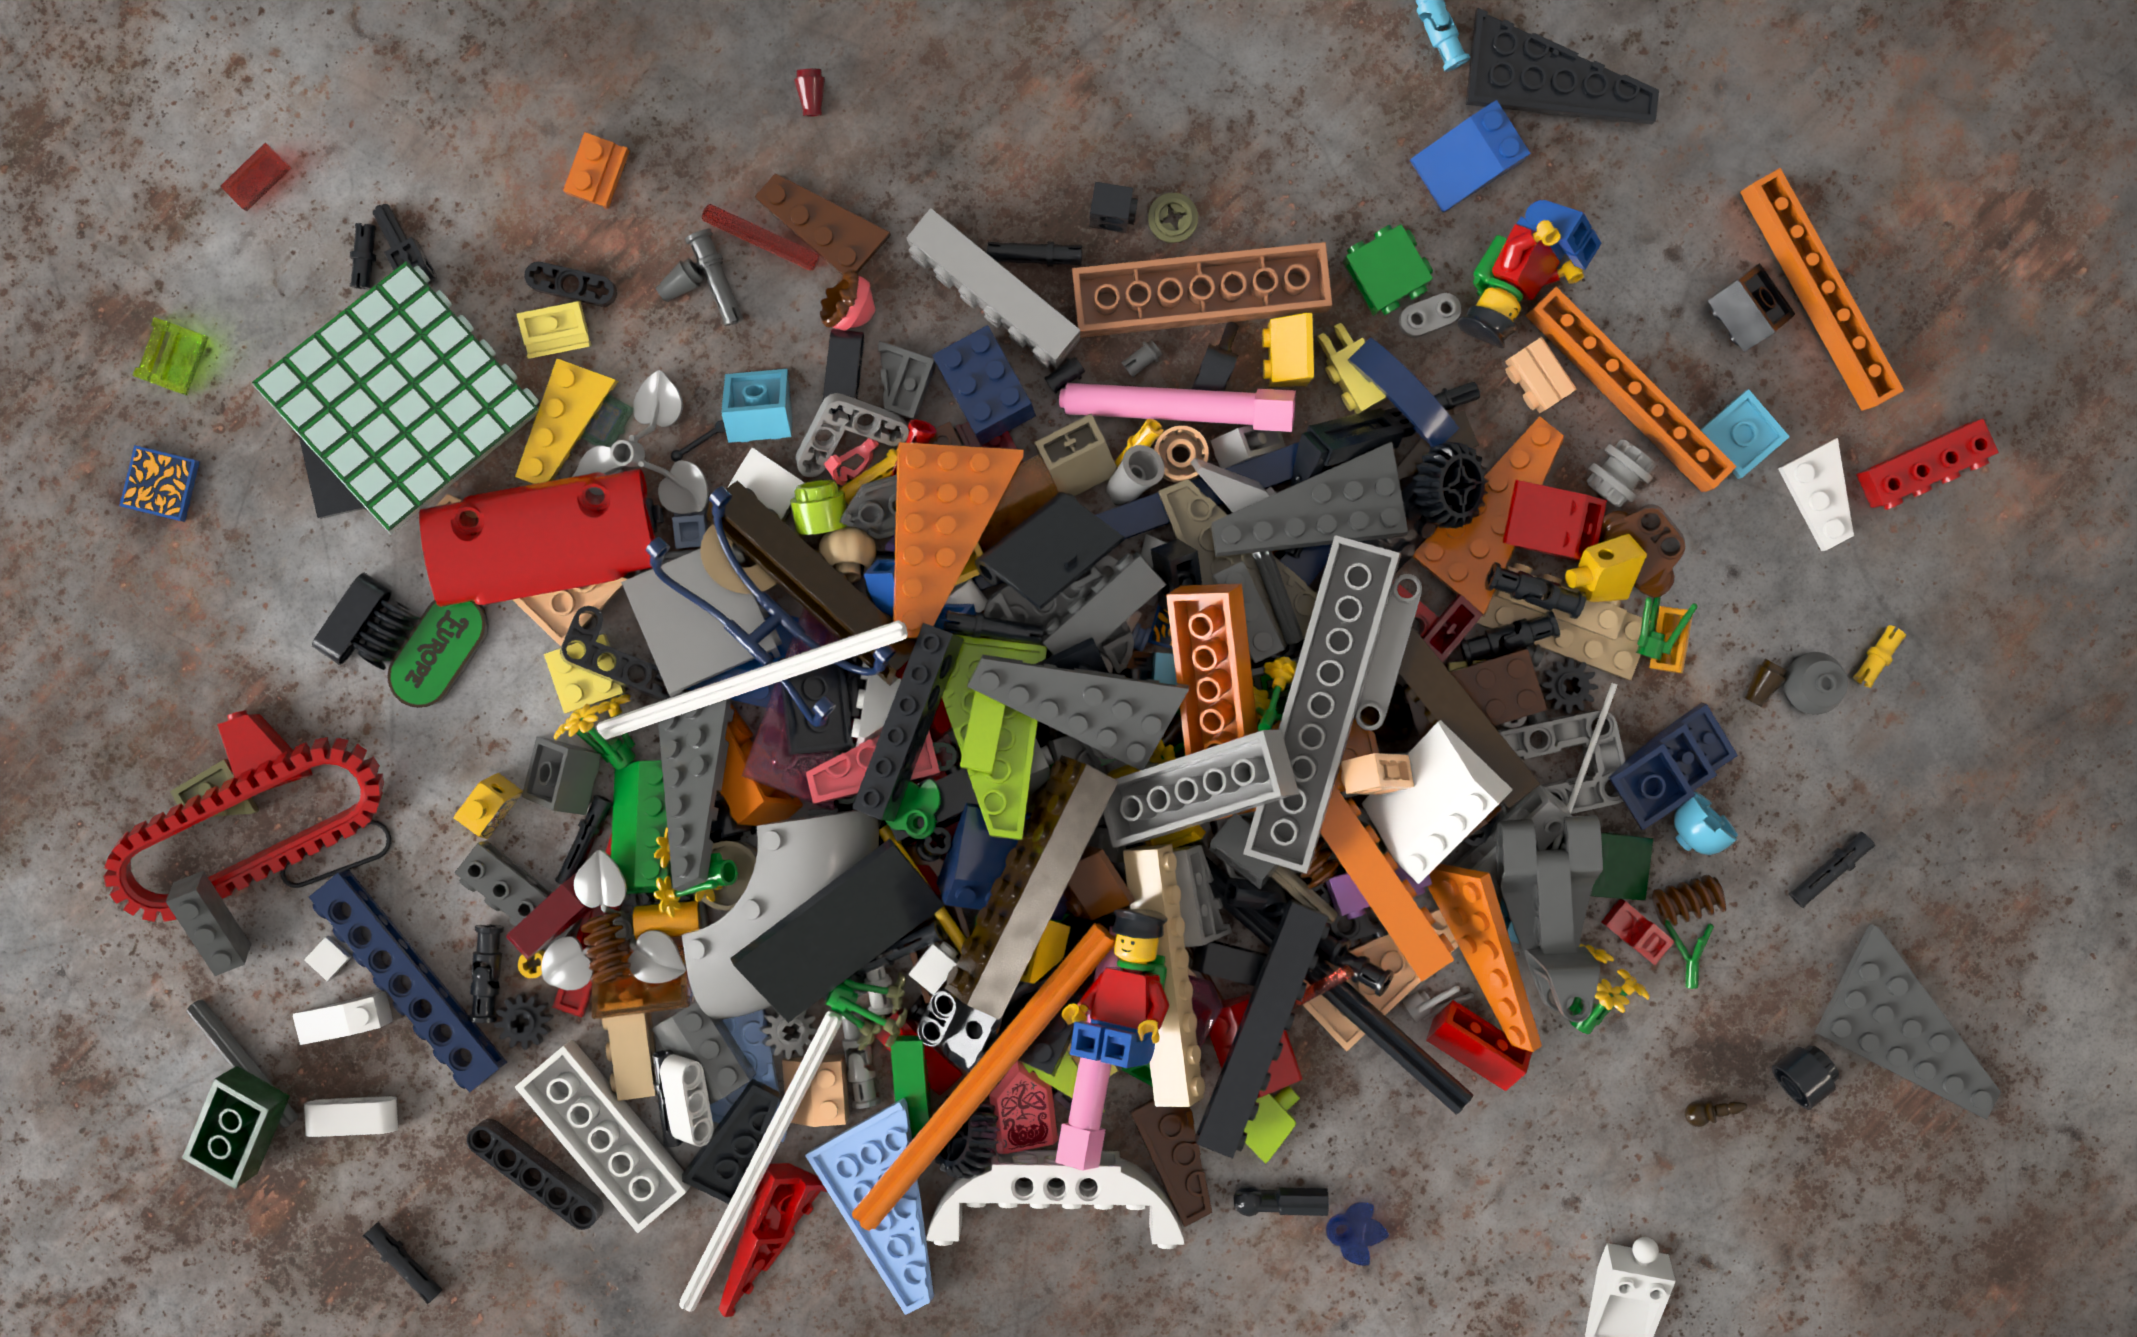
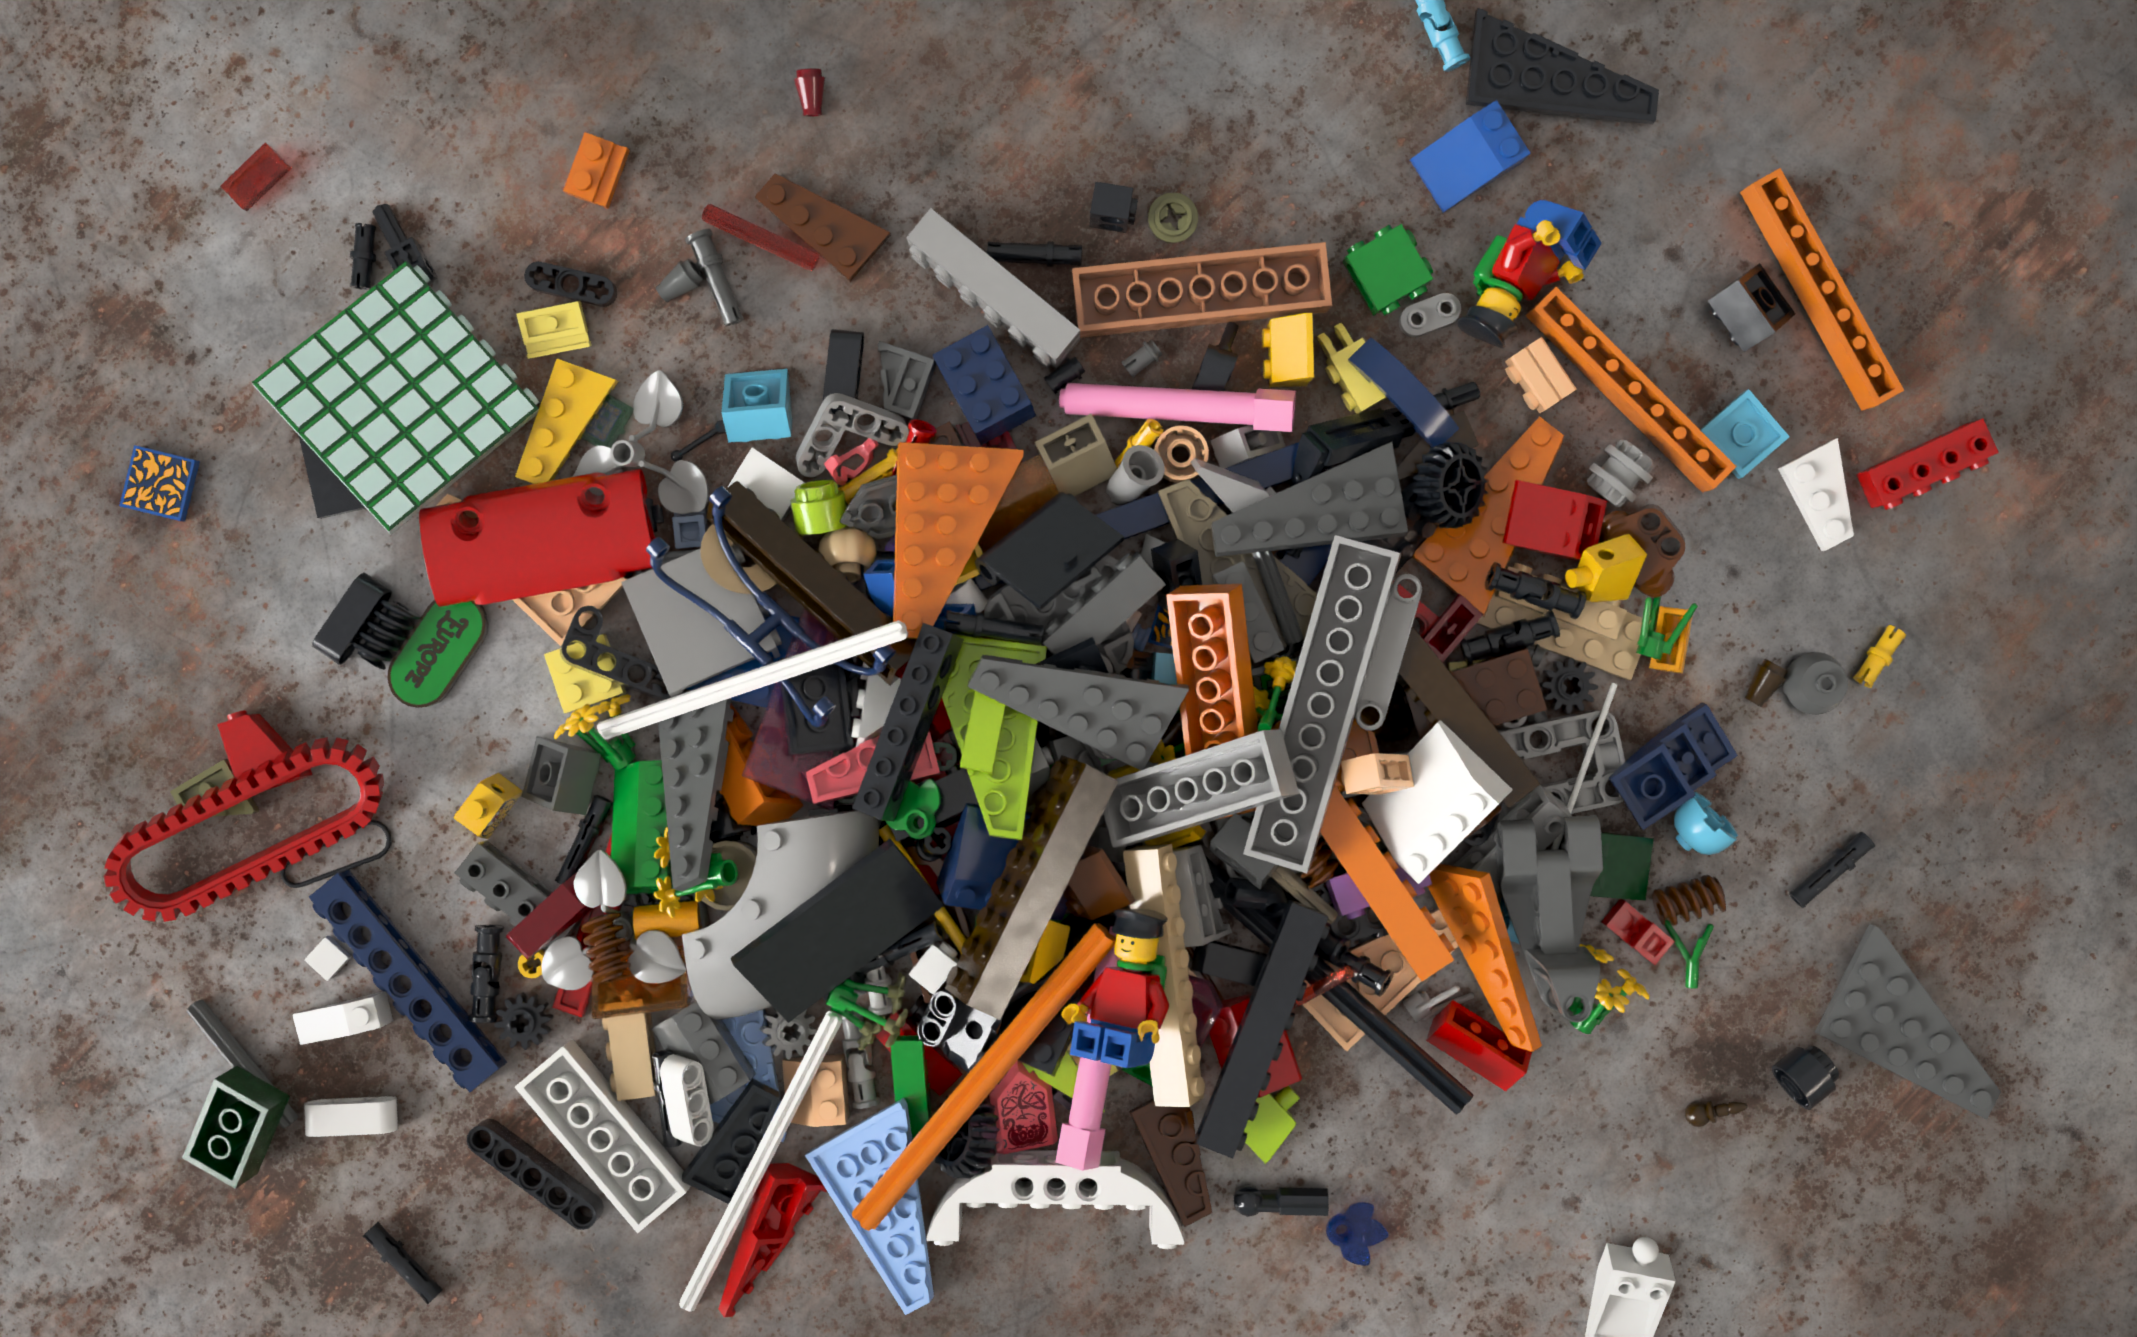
(178, 360): clear neon green plate -> none
(208, 923): dark grey brick -> none
(848, 303): hair -> none

